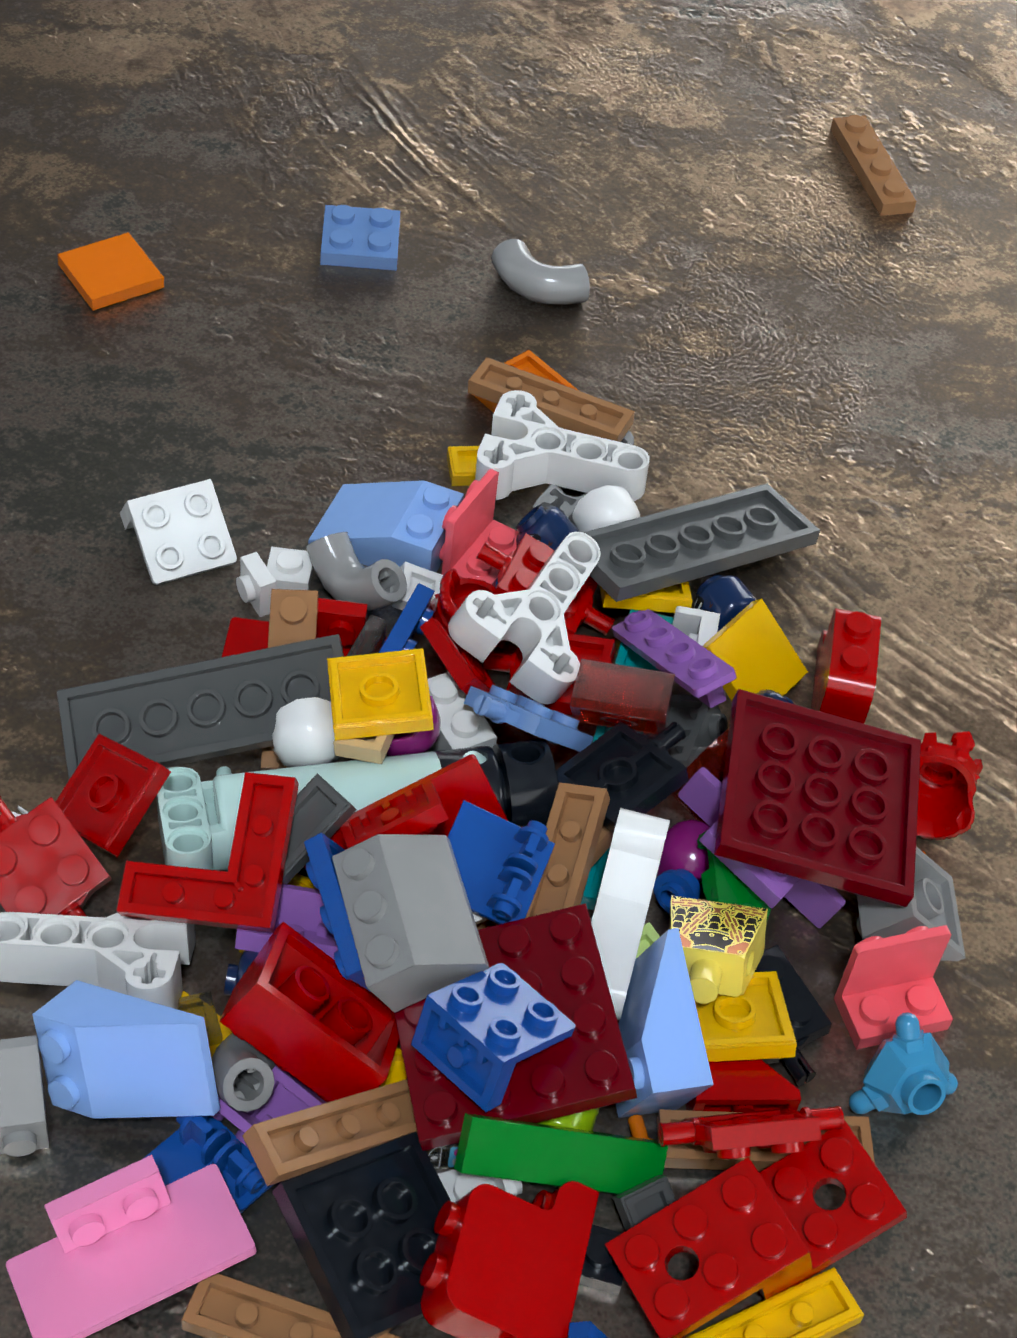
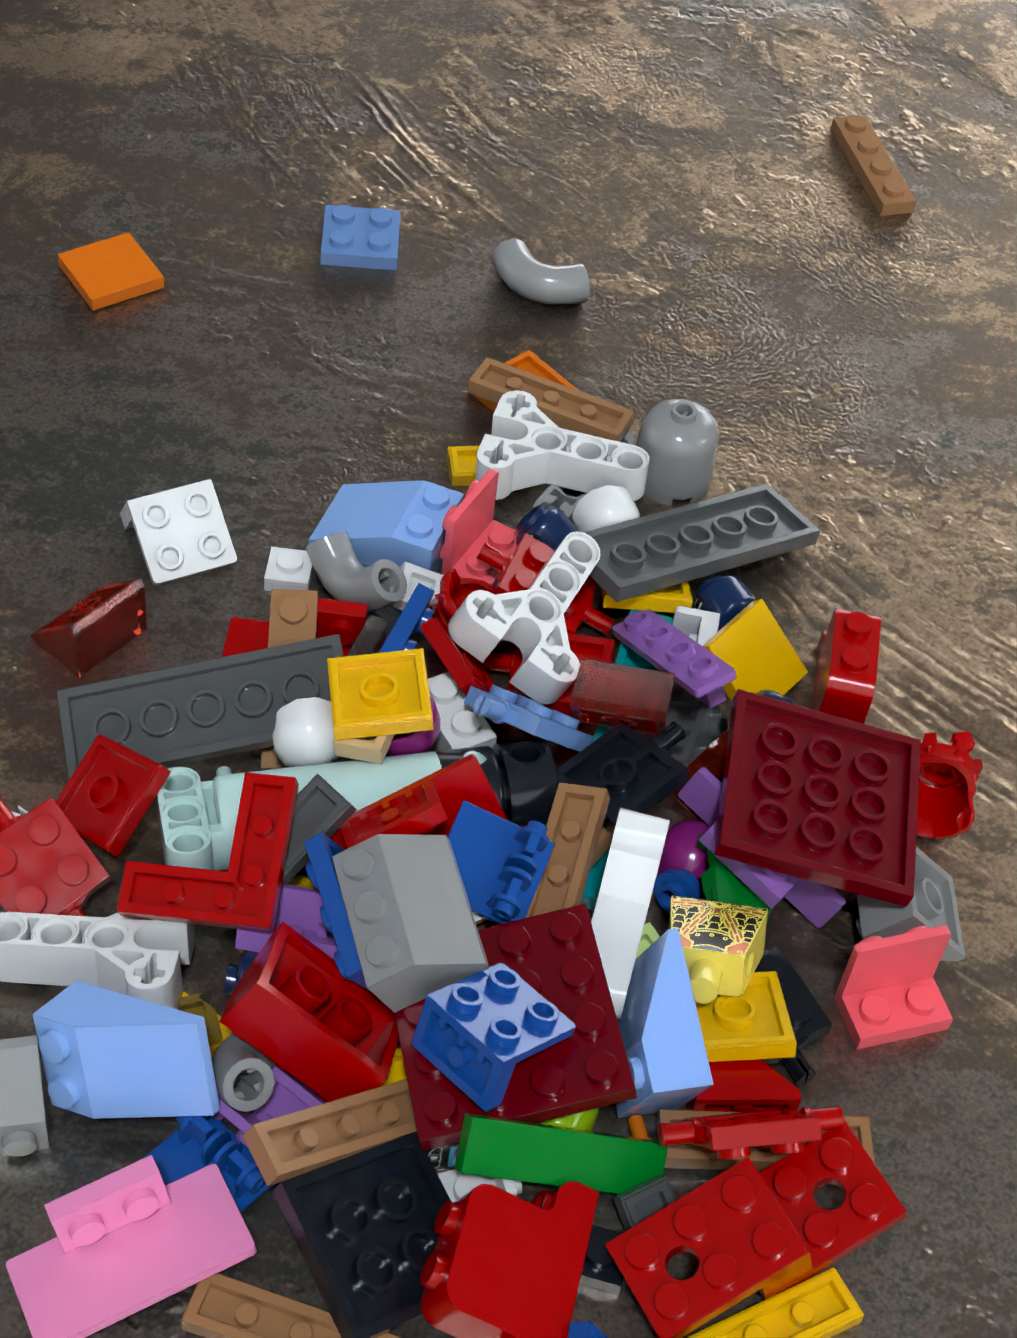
(95, 626): none -> clear red slope
(255, 583): white plate -> none
(681, 449): none -> light grey cylinder
(905, 1073): dark azure rock -> none

